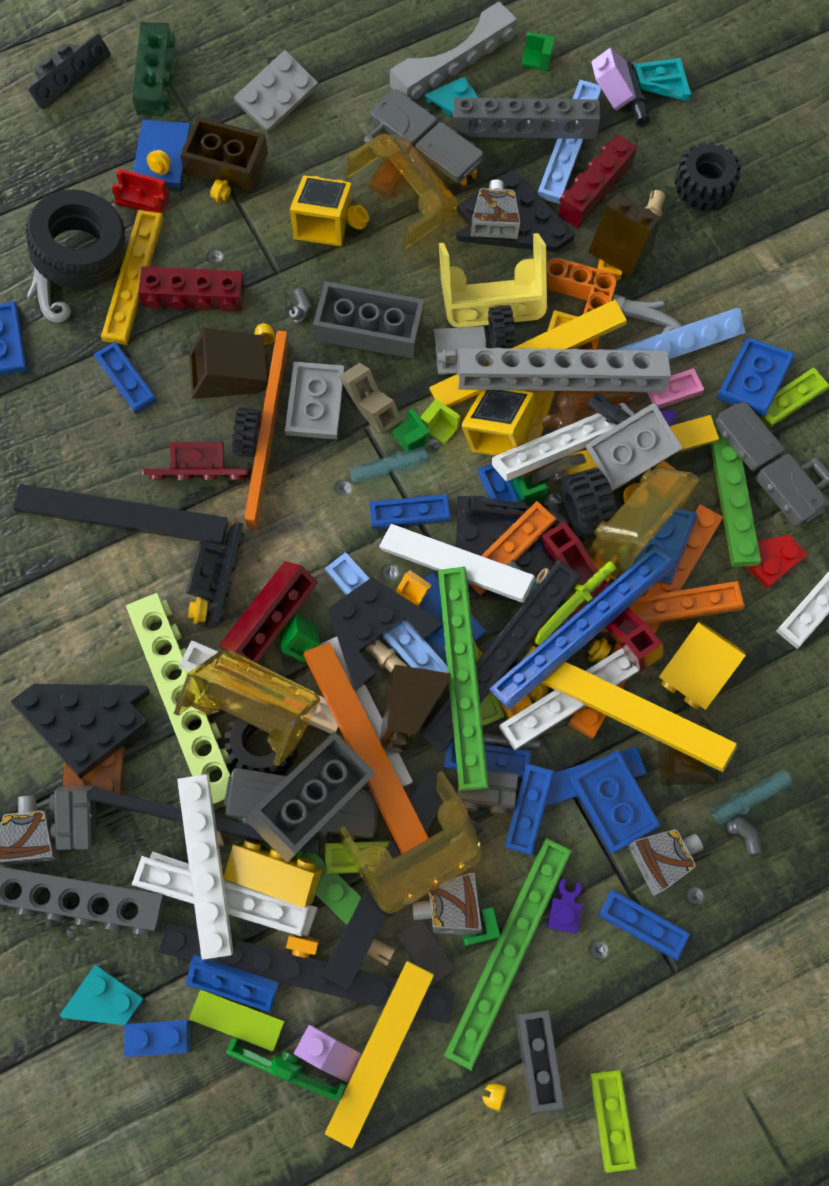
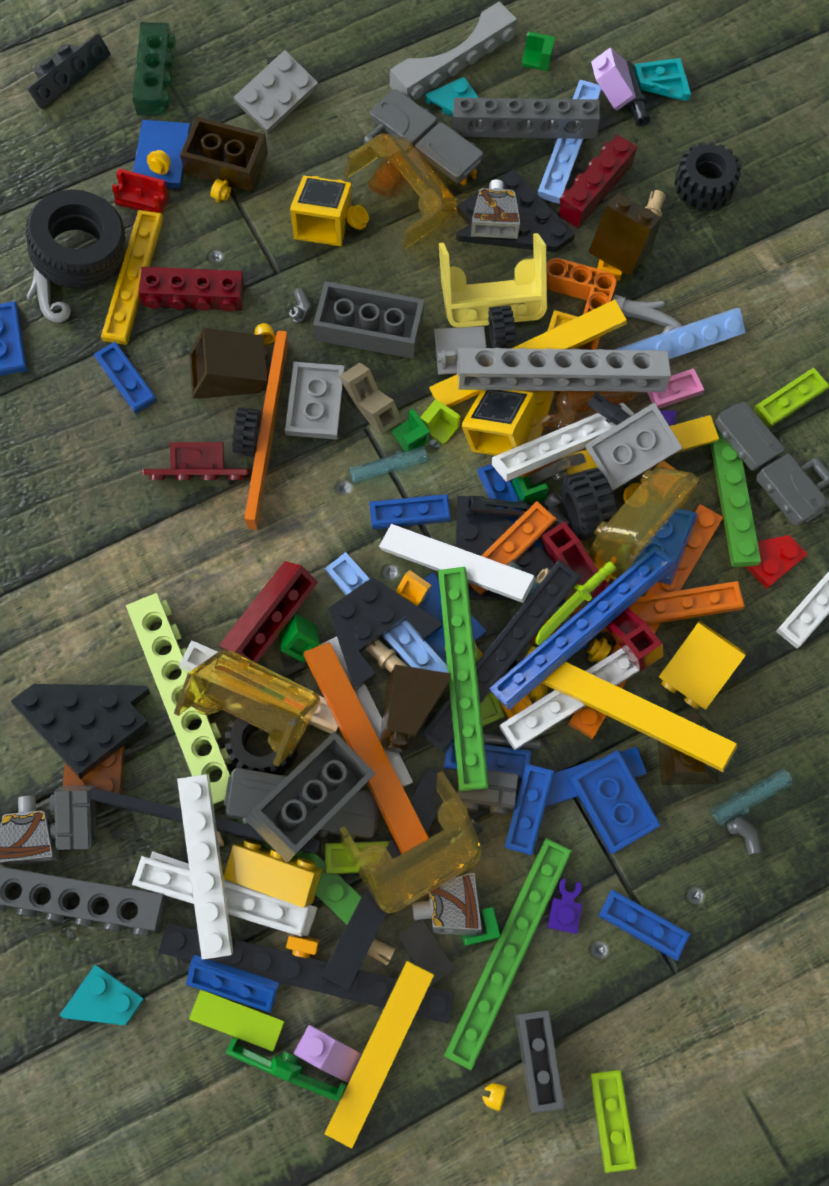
(121, 514): black tile -> none
(158, 1038): blue brick -> none
(197, 610): yellow plate -> none
(212, 573): black bracket -> none
(665, 858): torso -> none
(756, 375): blue tile -> none

